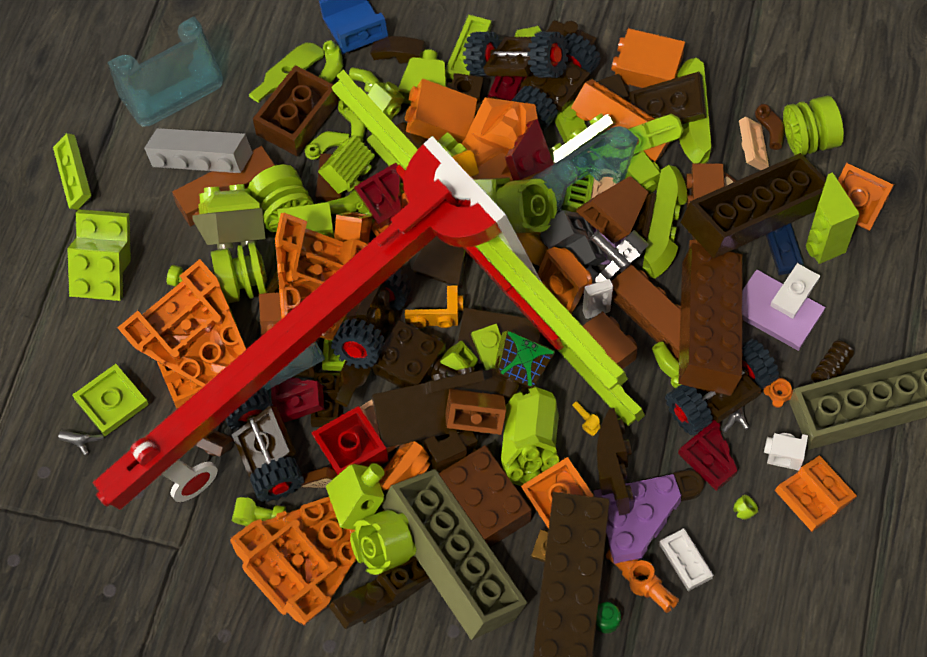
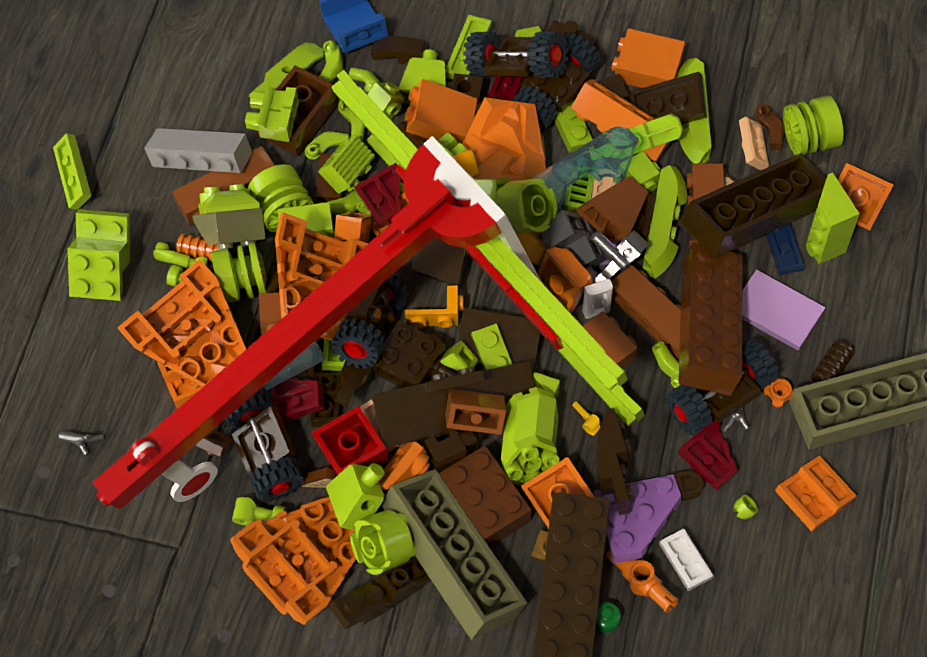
(110, 399): lime plate -> none
(164, 254): none -> lime arm
(169, 78): clear light blue windscreen -> none
(195, 246): none -> orange piece
(276, 113): none -> lime hips
(519, 363): torso -> none
(529, 153): dark red wing -> none
(547, 383): none -> lime slope
(579, 137): plate -> none
(786, 450): white brick -> none
(795, 291): white plate -> none

